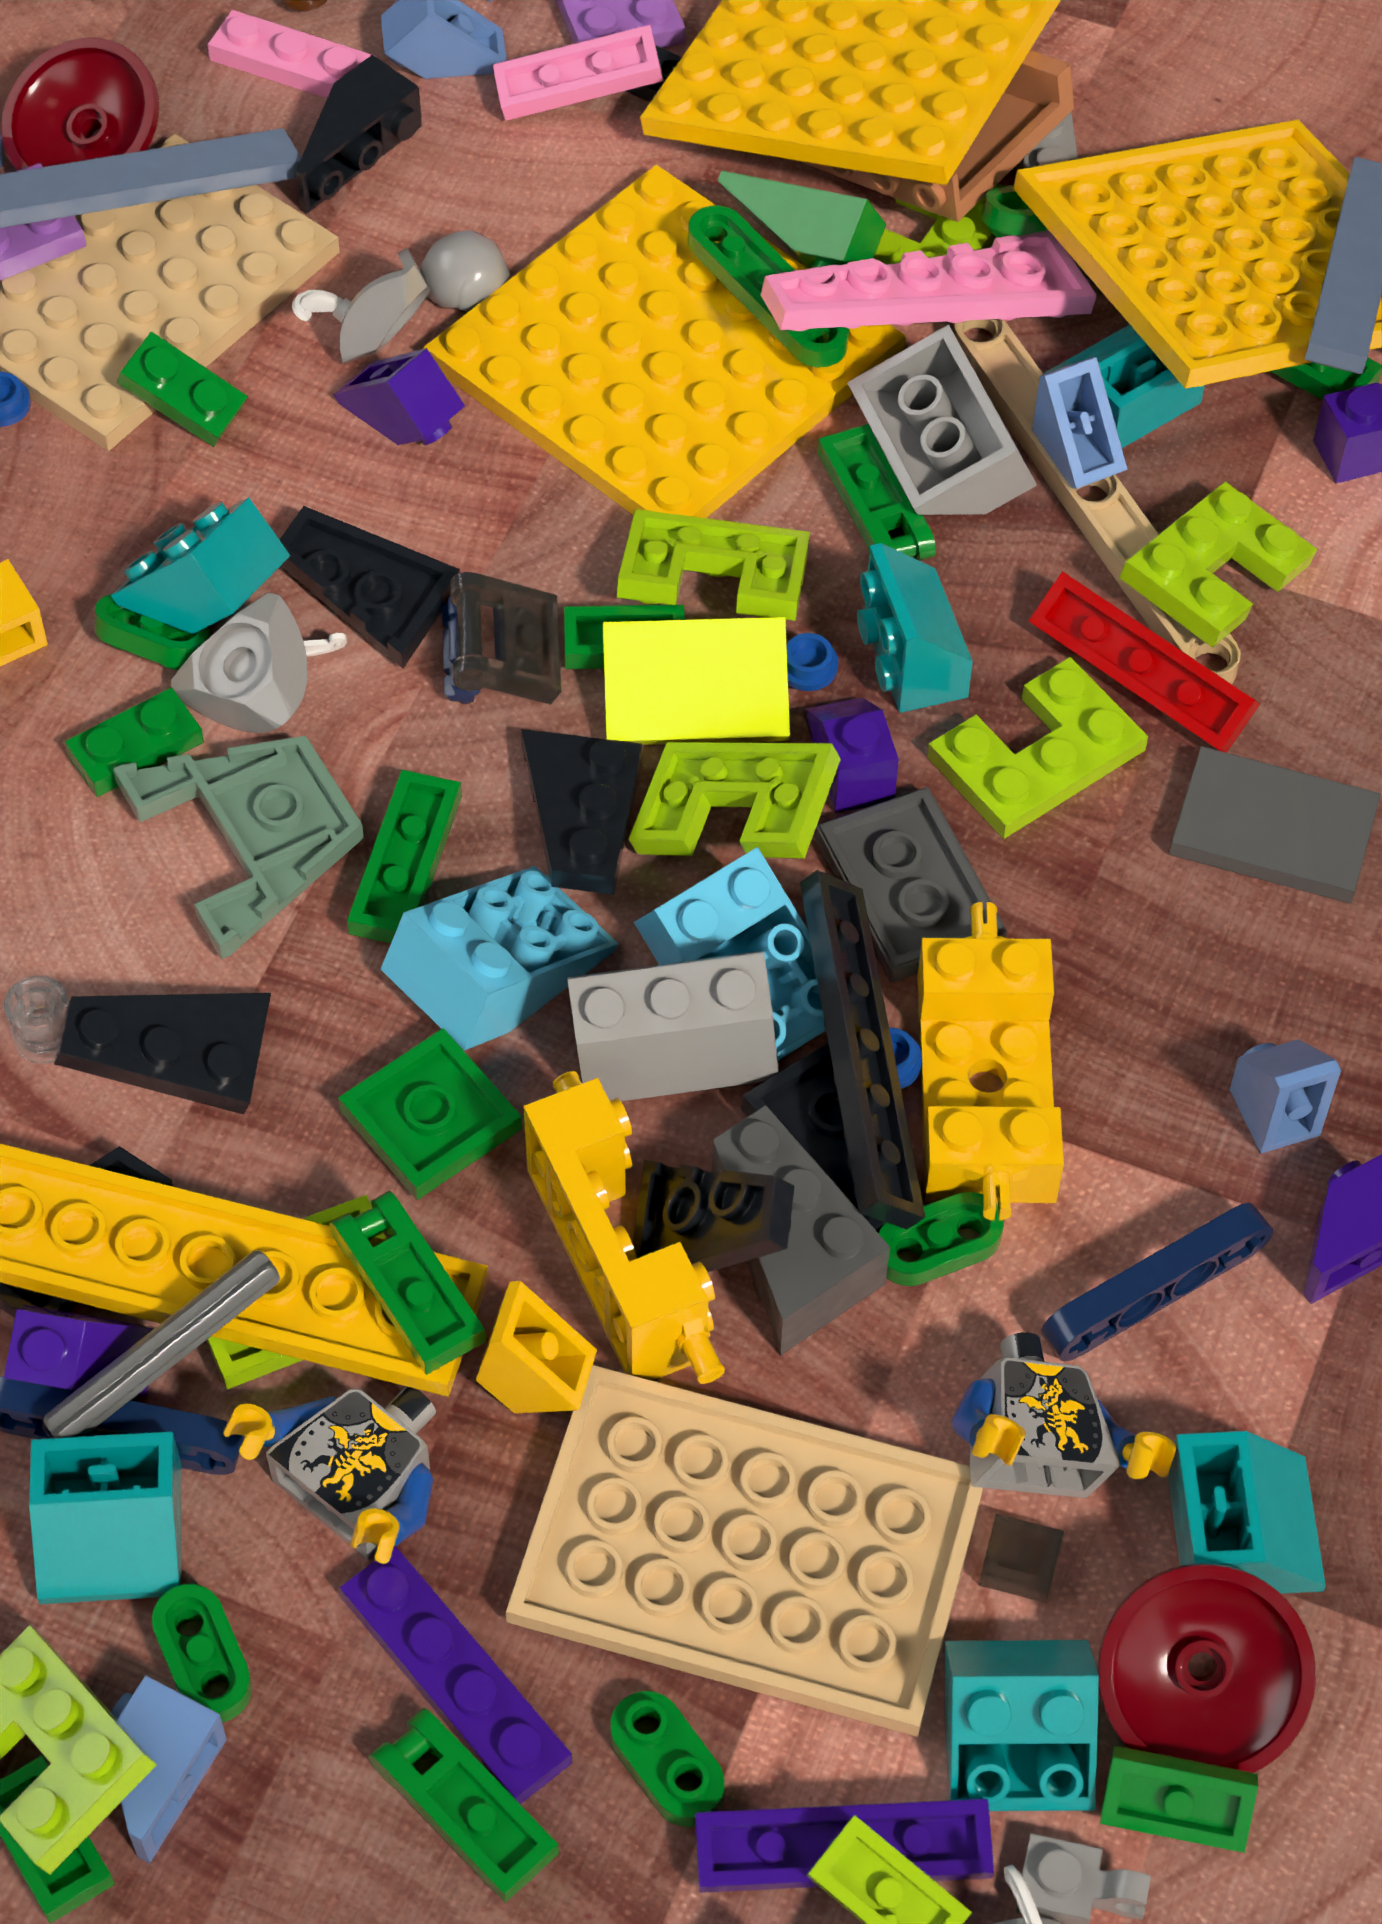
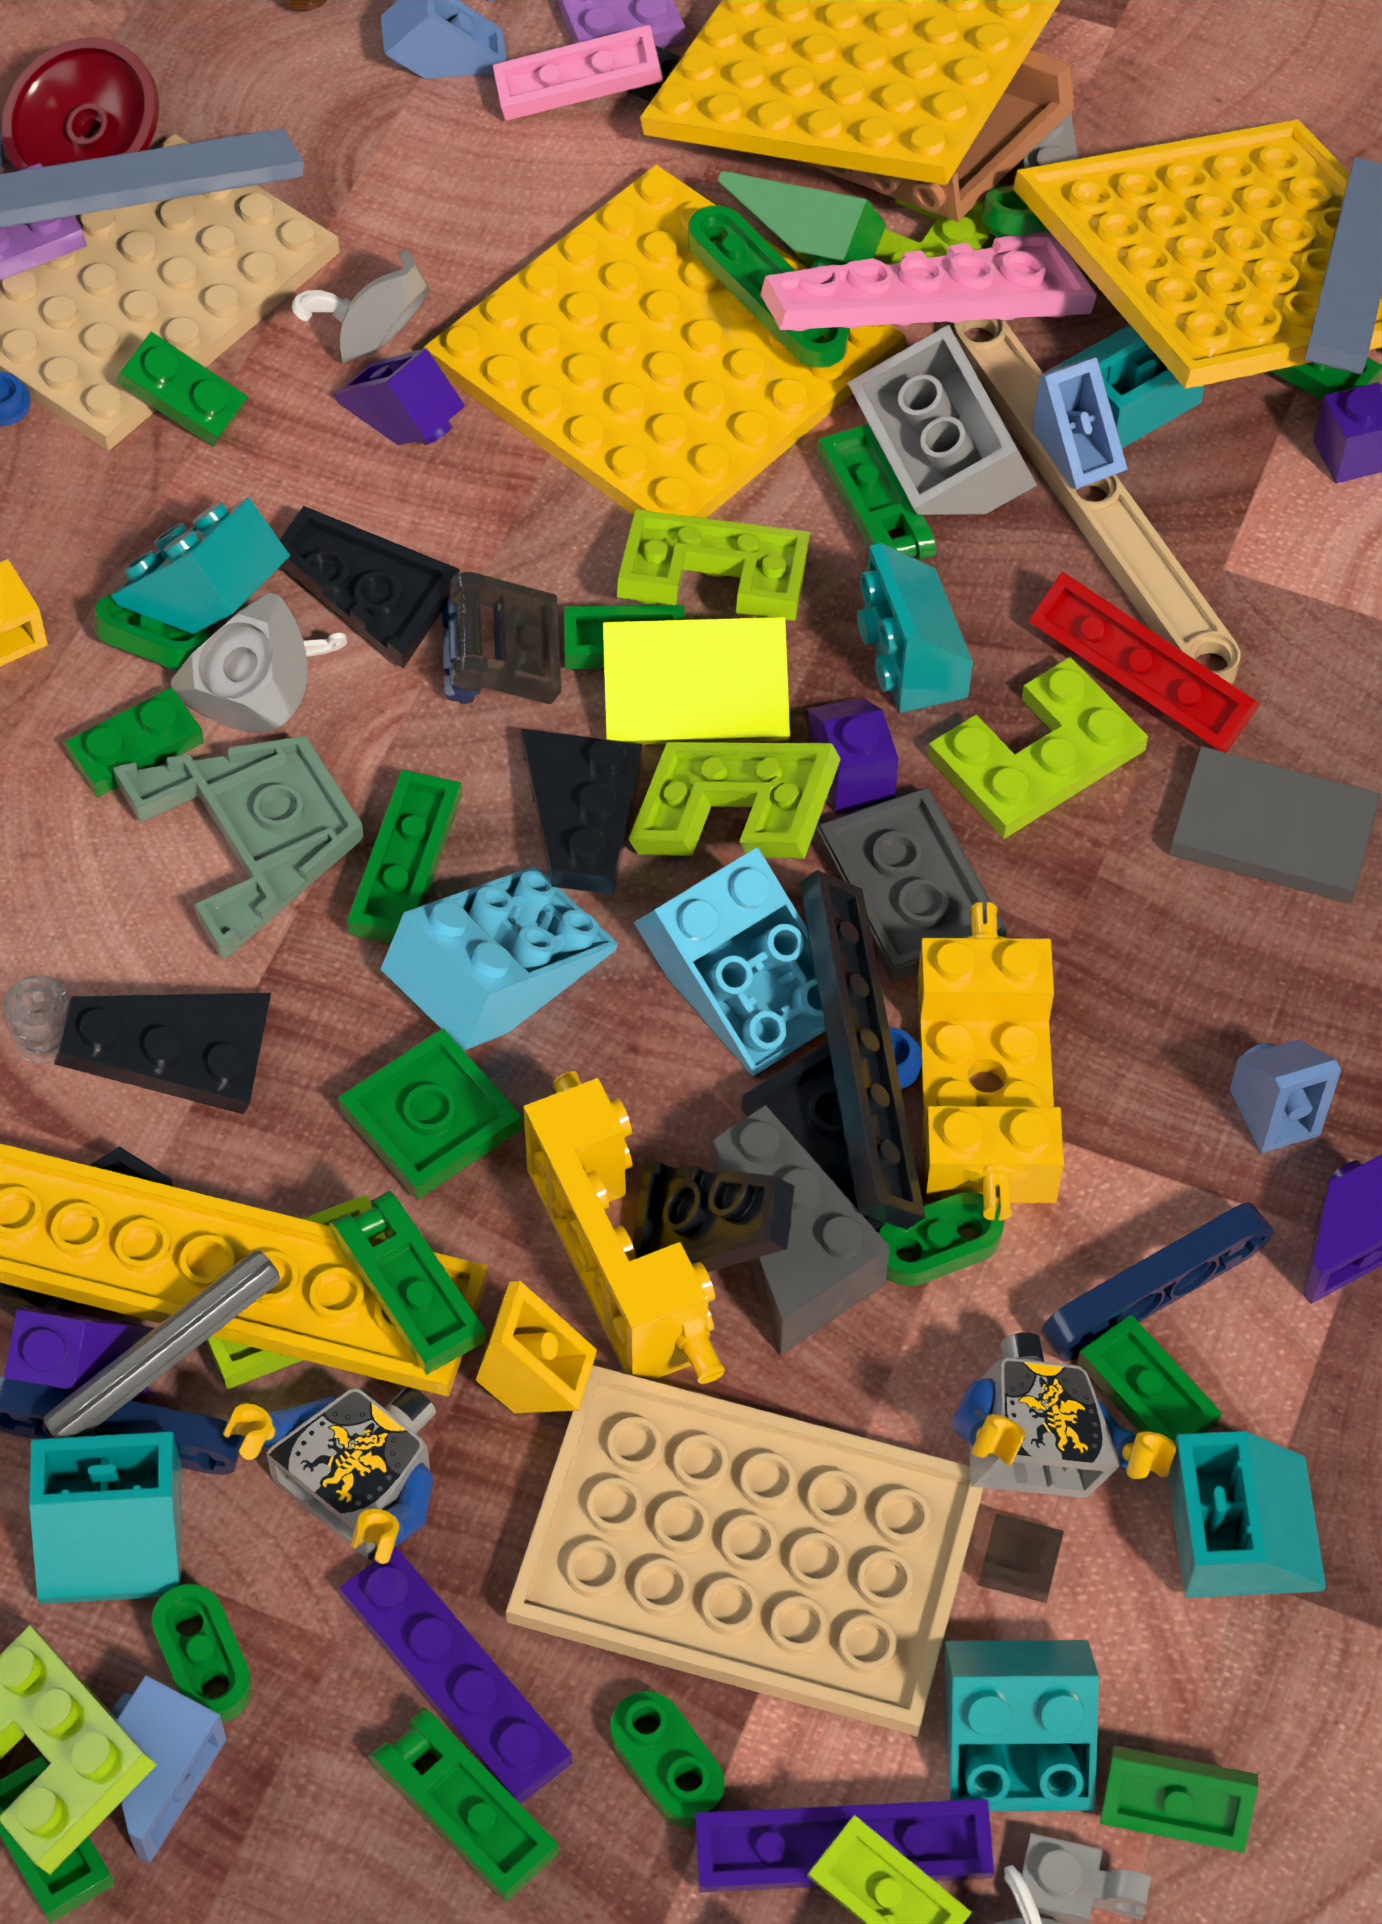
(282, 53): bright pink plate -> none
(360, 123): black slope -> none
(463, 269): light grey hair -> none
(675, 1026): light grey slope -> none
(810, 662): blue plate -> none
(1147, 1382): none -> green plate
(1180, 562): lime plate -> none
(1259, 1676): dark red dish -> none

